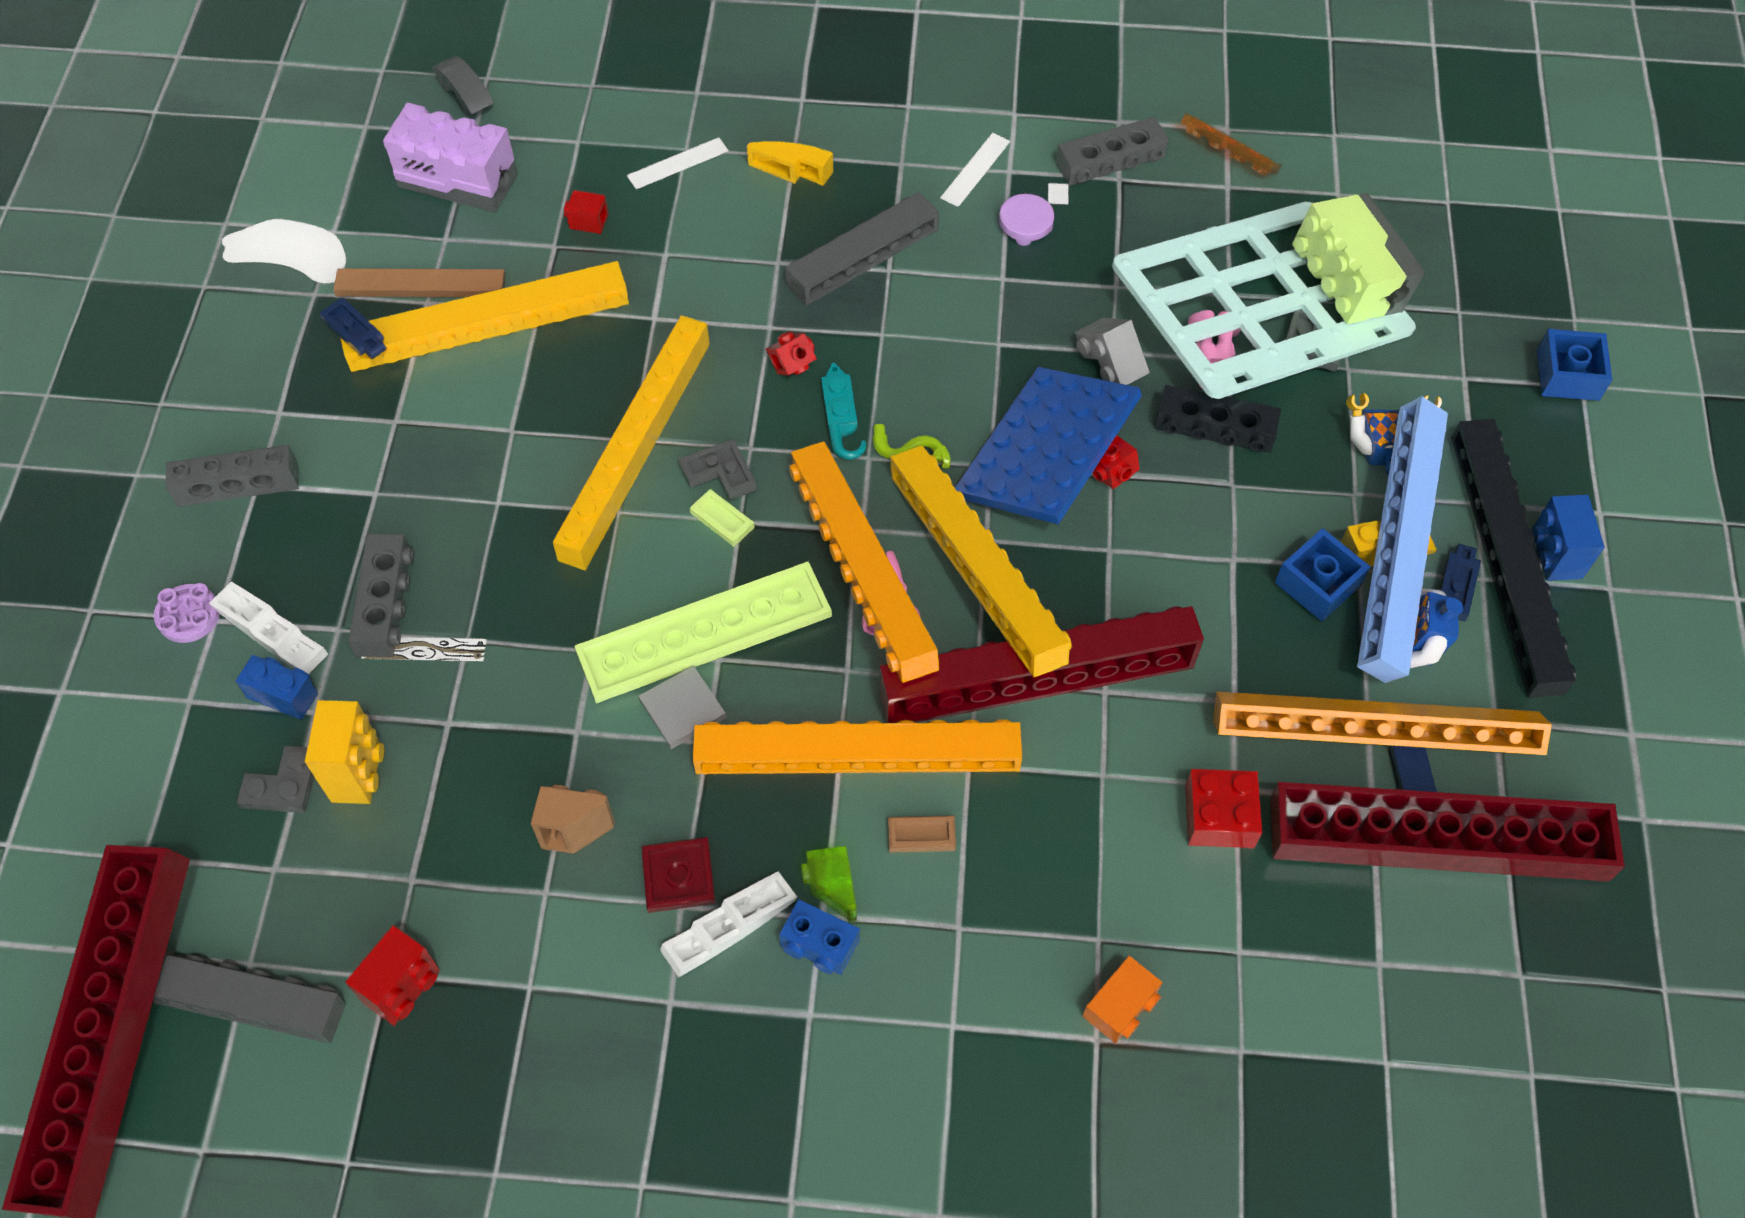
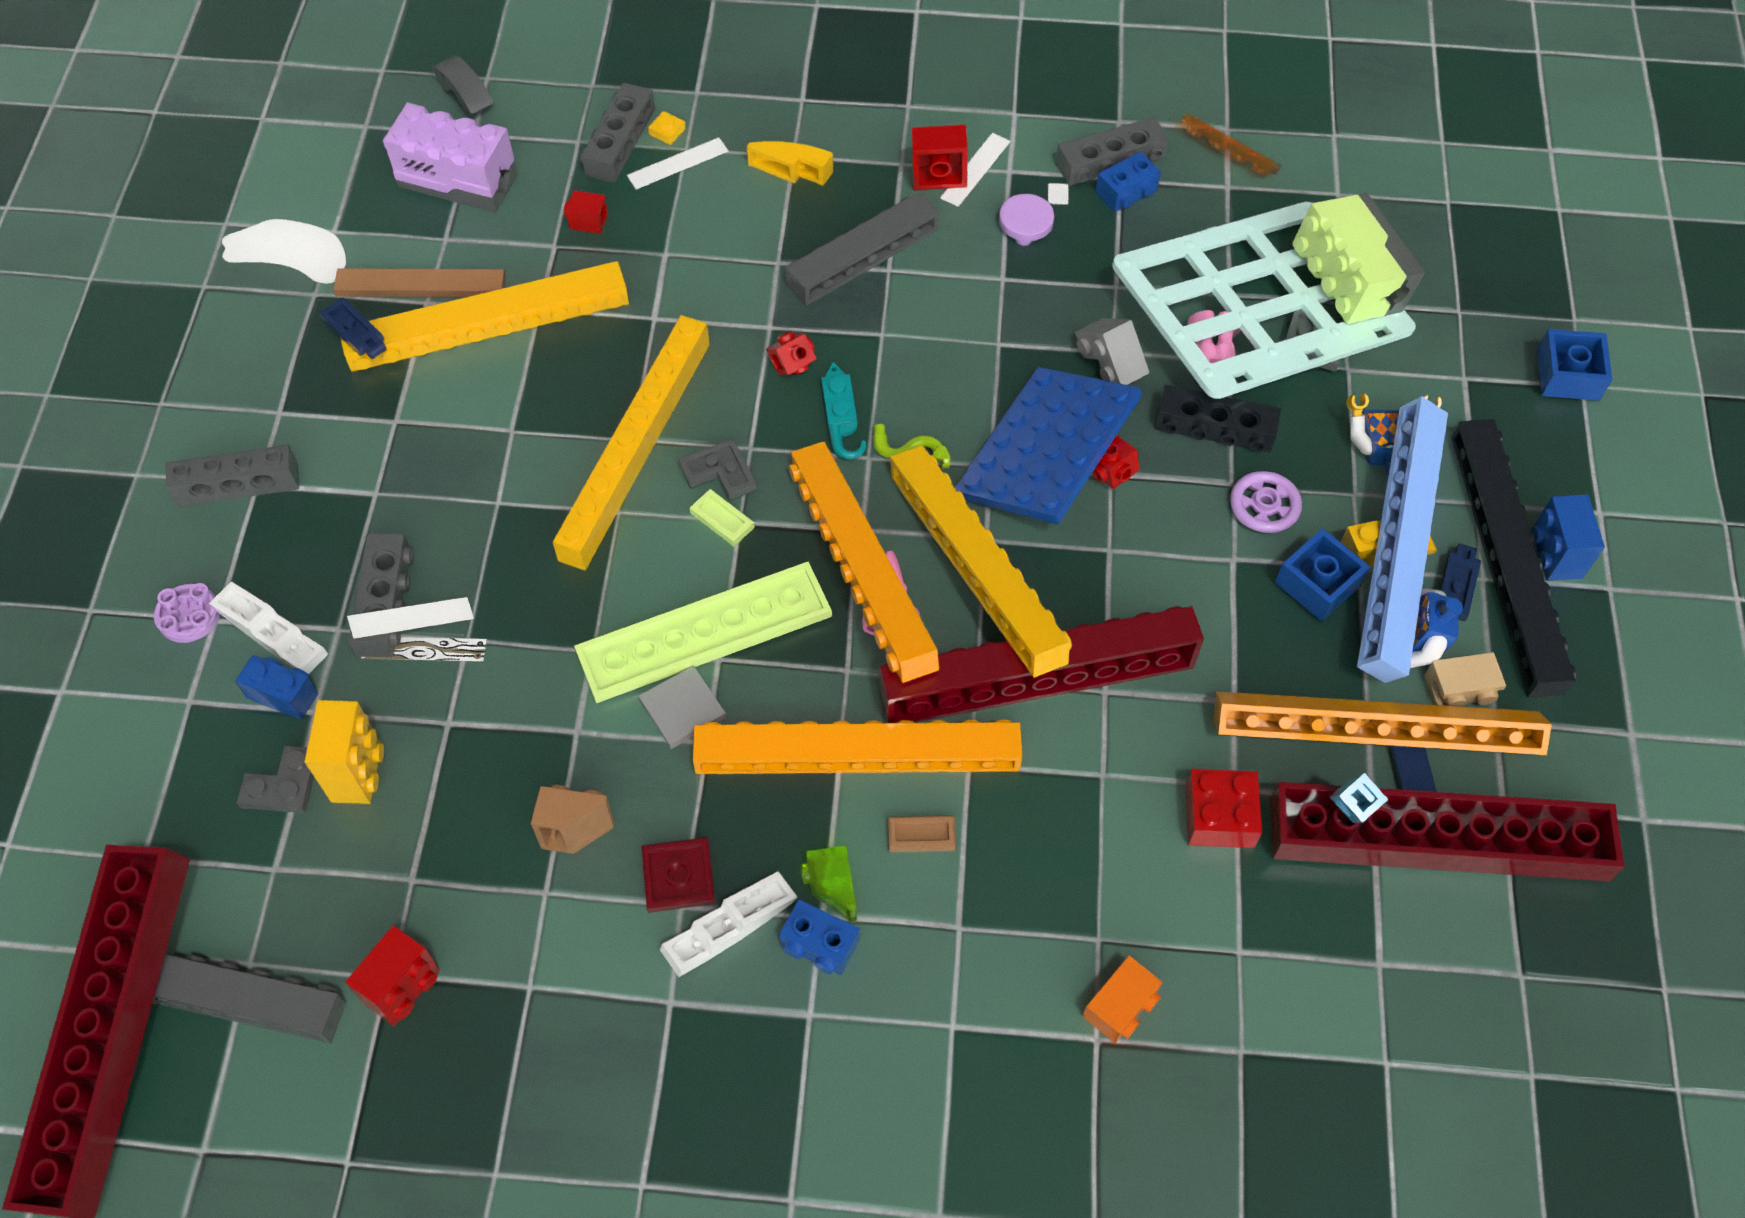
(410, 617): none -> white sticker
(618, 132): none -> dark grey brick
(666, 128): none -> yellow plate
(939, 157): none -> red brick
(1127, 182): none -> blue brick
(1261, 522): none -> lavender plate
(1358, 798): none -> brick
(1465, 680): none -> tan brick

